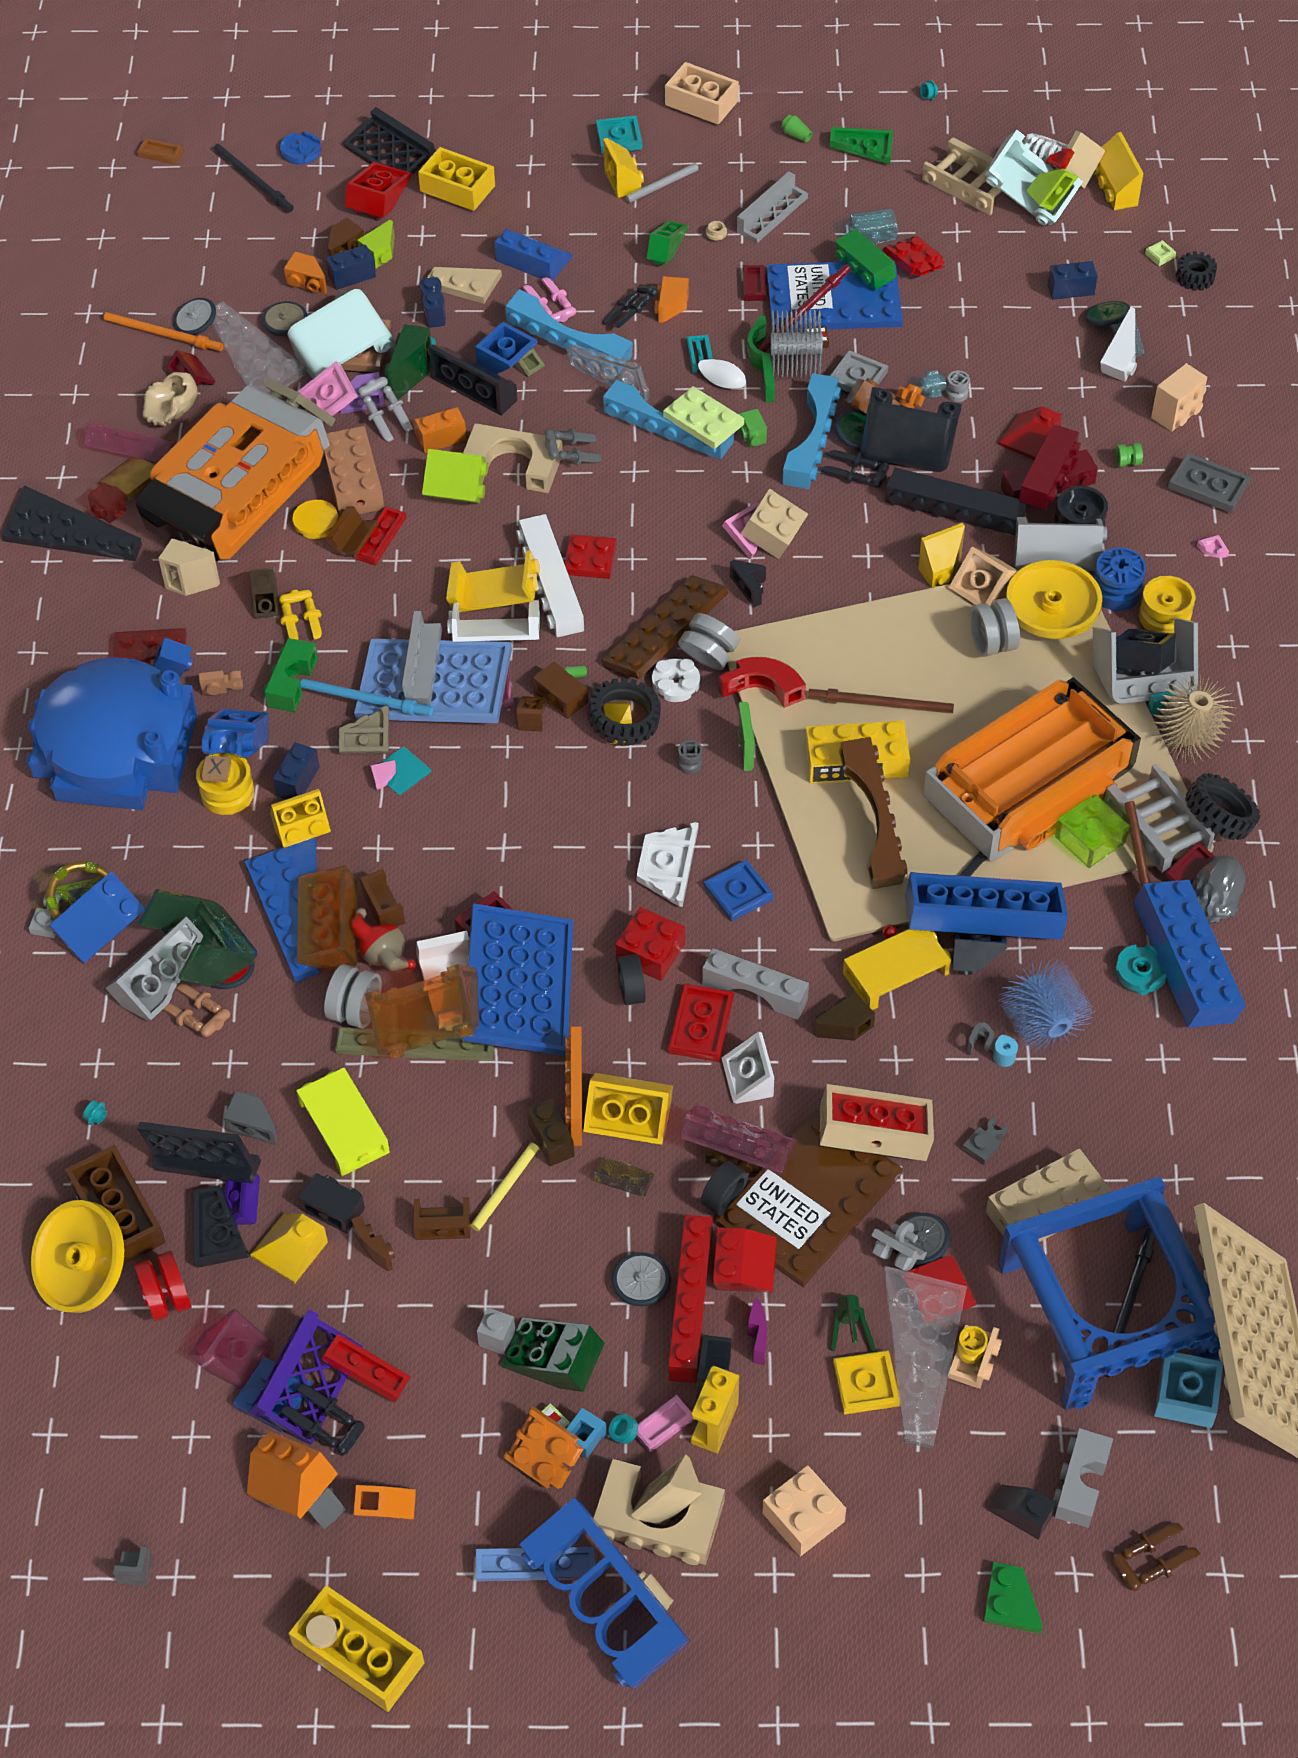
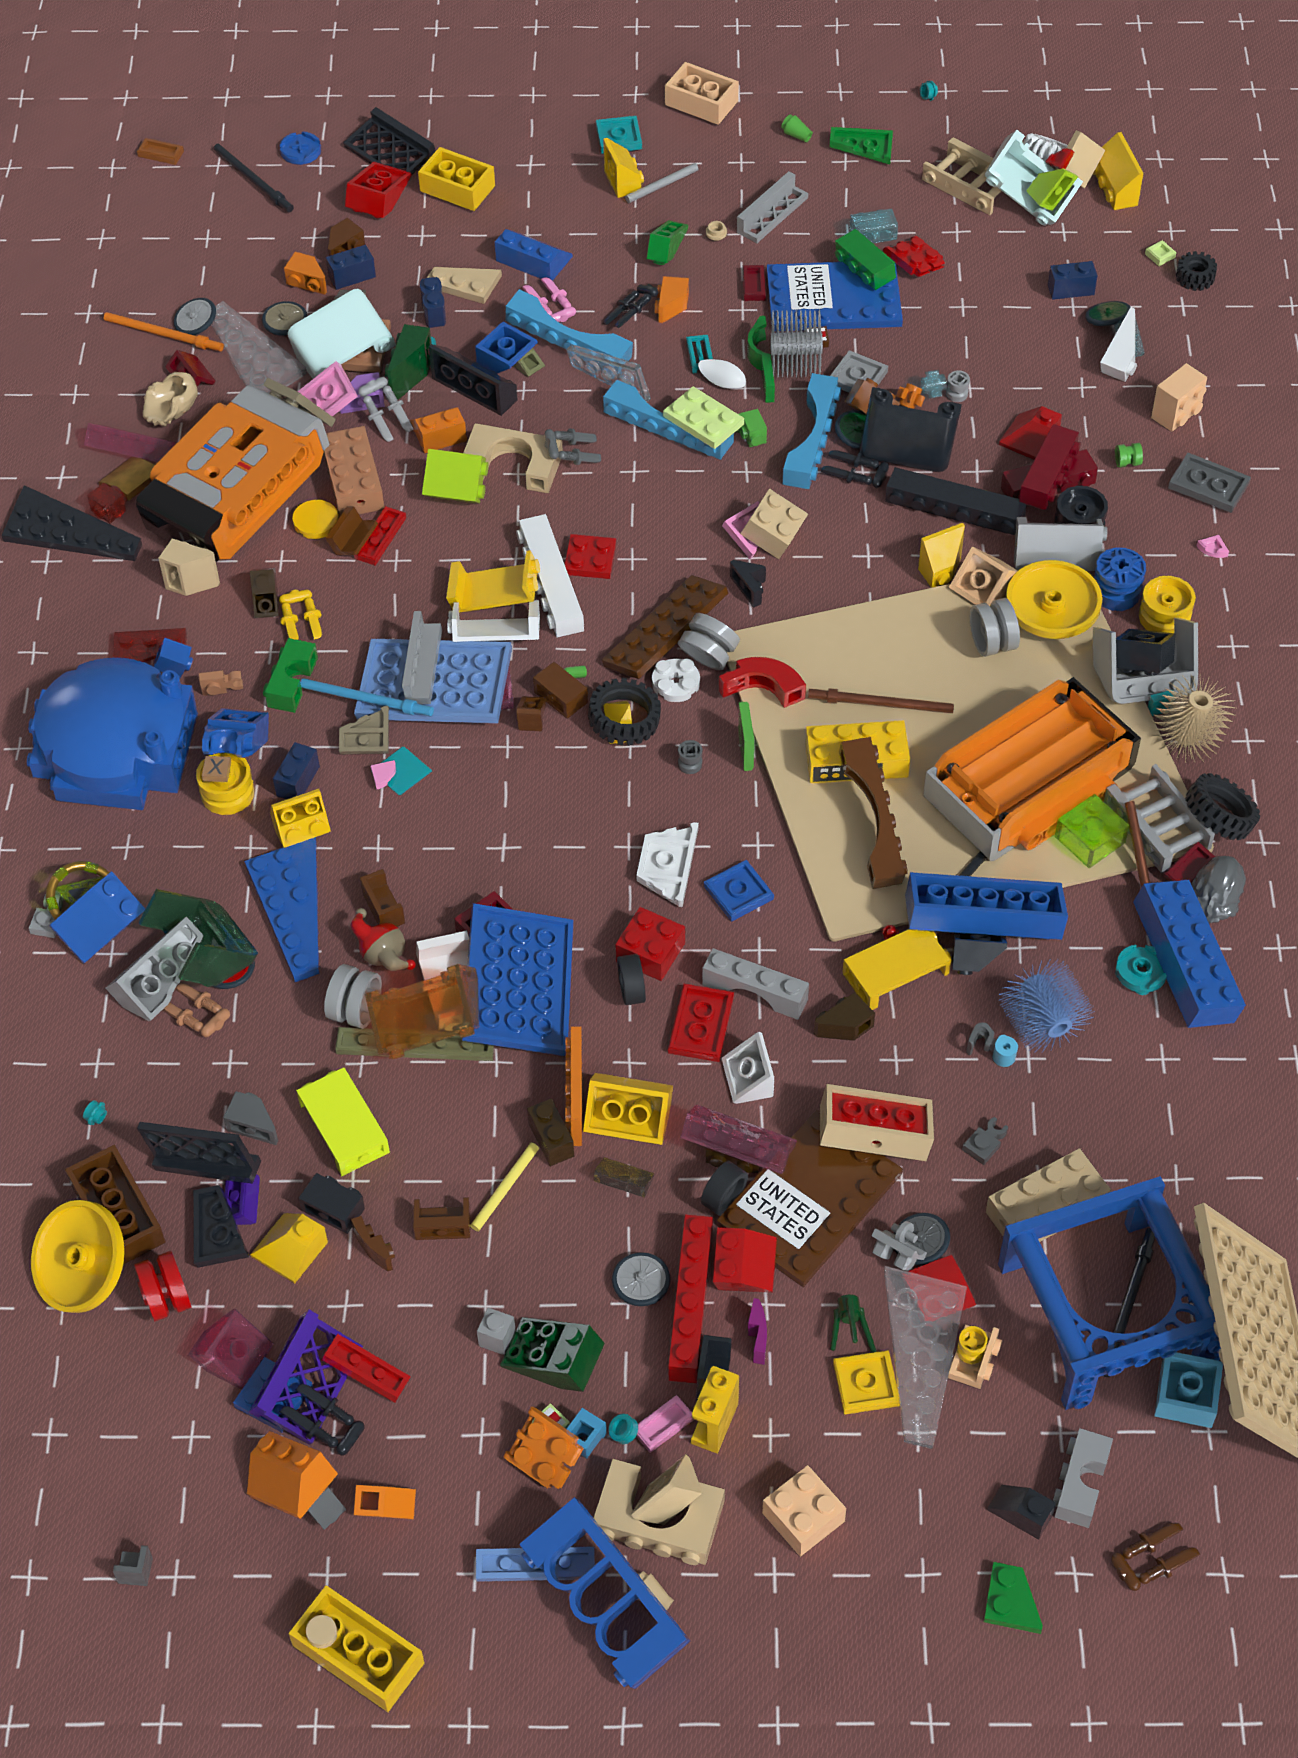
(324, 918): clear orange slope -> none
(380, 243): lime slope -> none
(831, 283): dark red bar -> none

